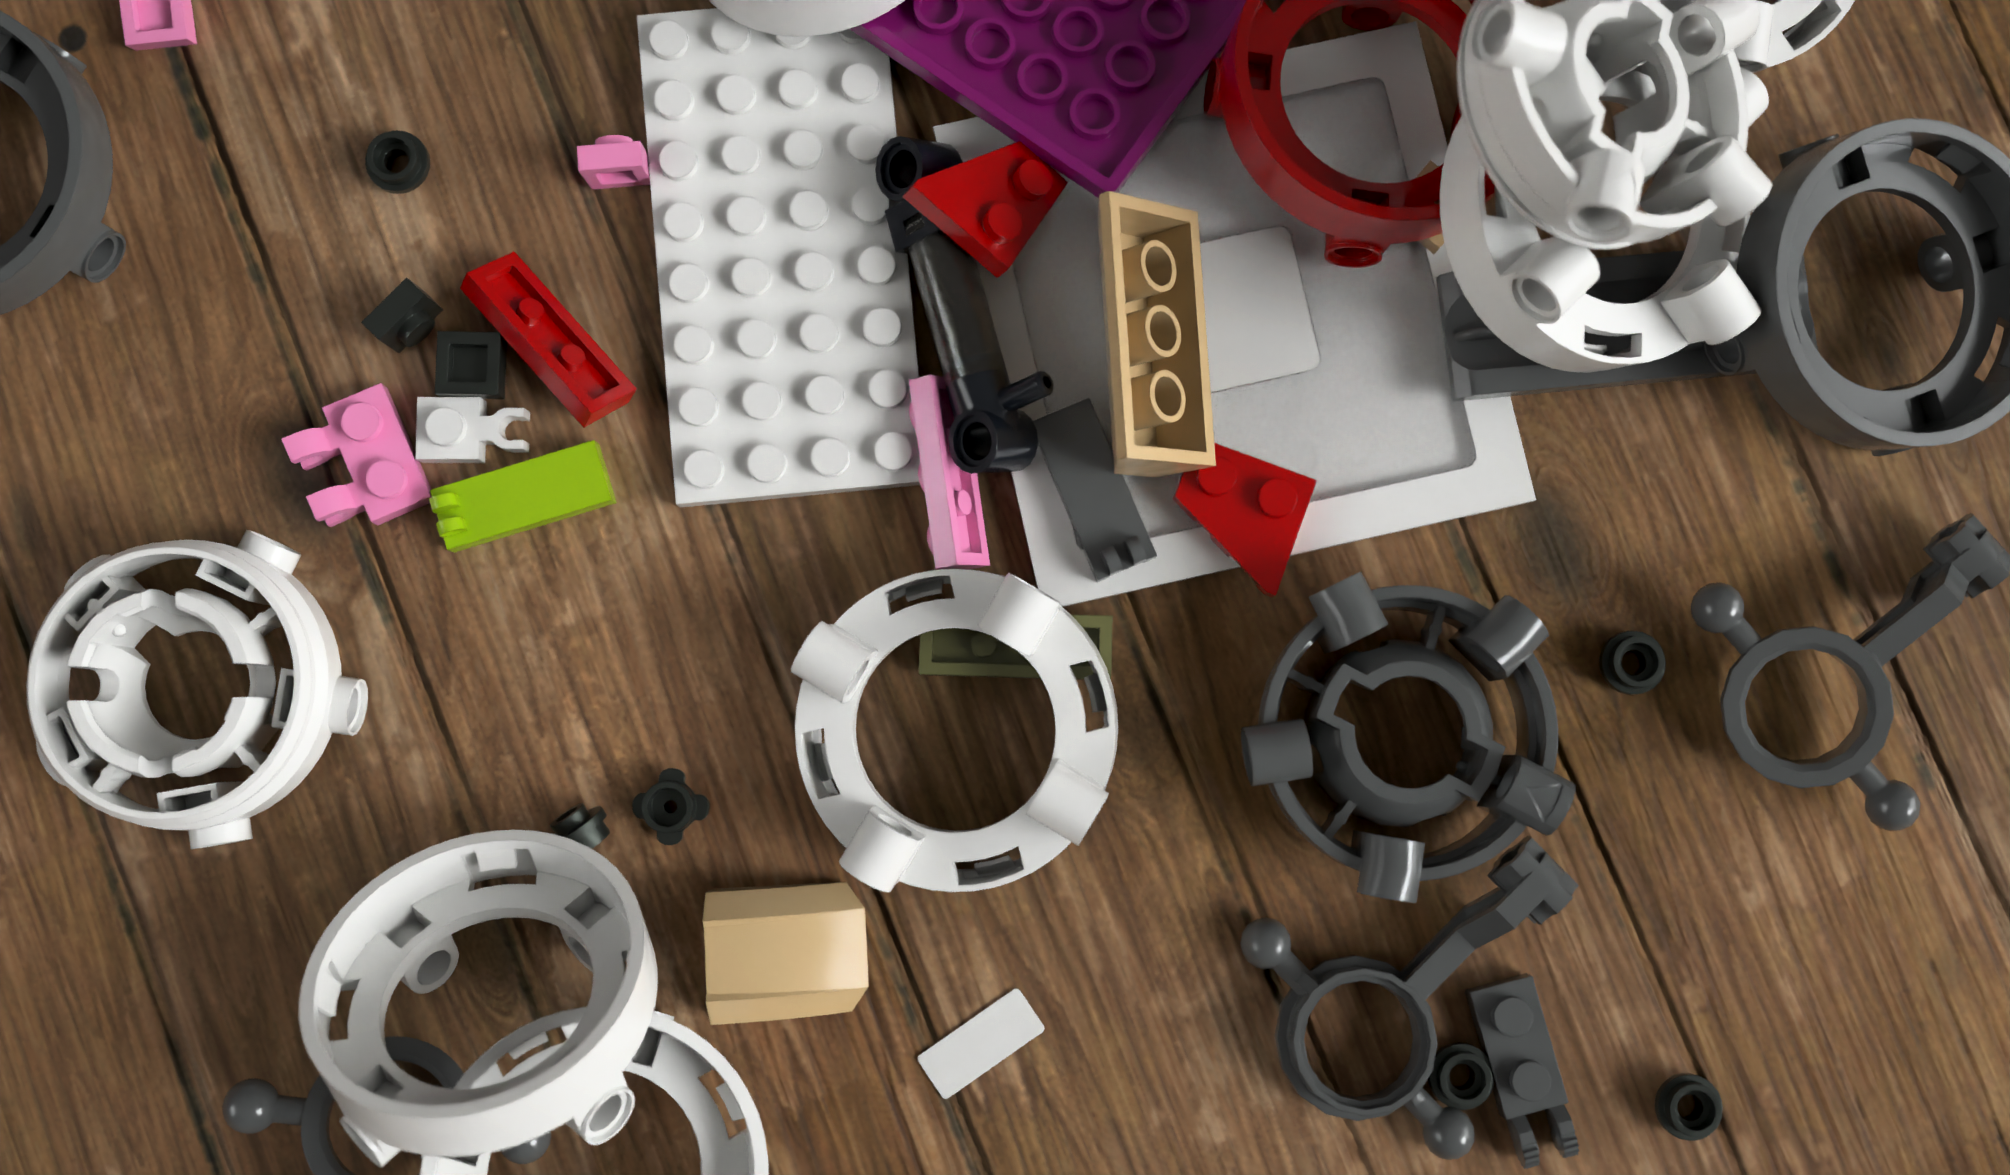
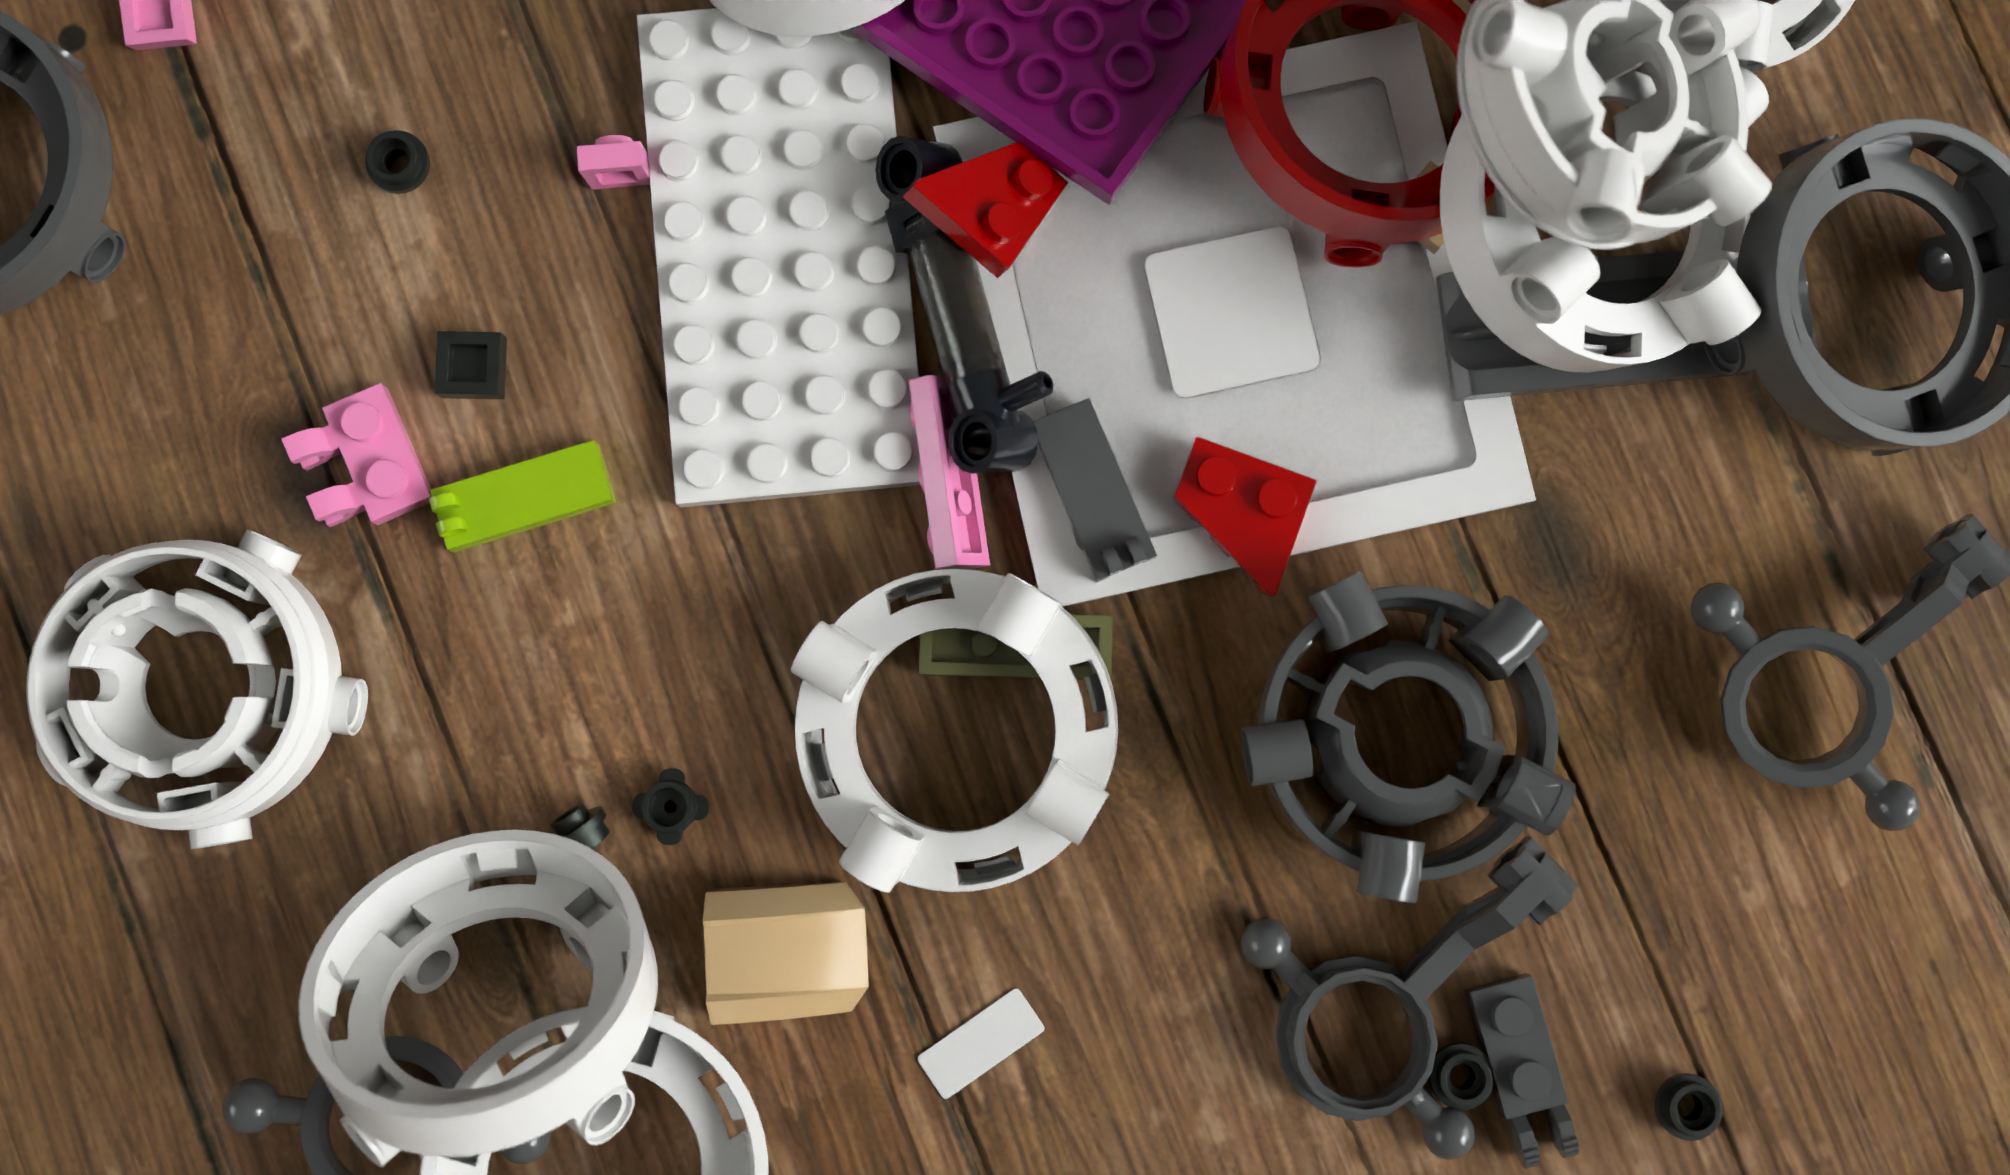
(403, 317): pearl dark grey plate -> none
(460, 429): white plate -> none
(548, 338): red plate -> none
(1155, 337): tan slope -> none
(1650, 657): pearl dark grey plate -> none

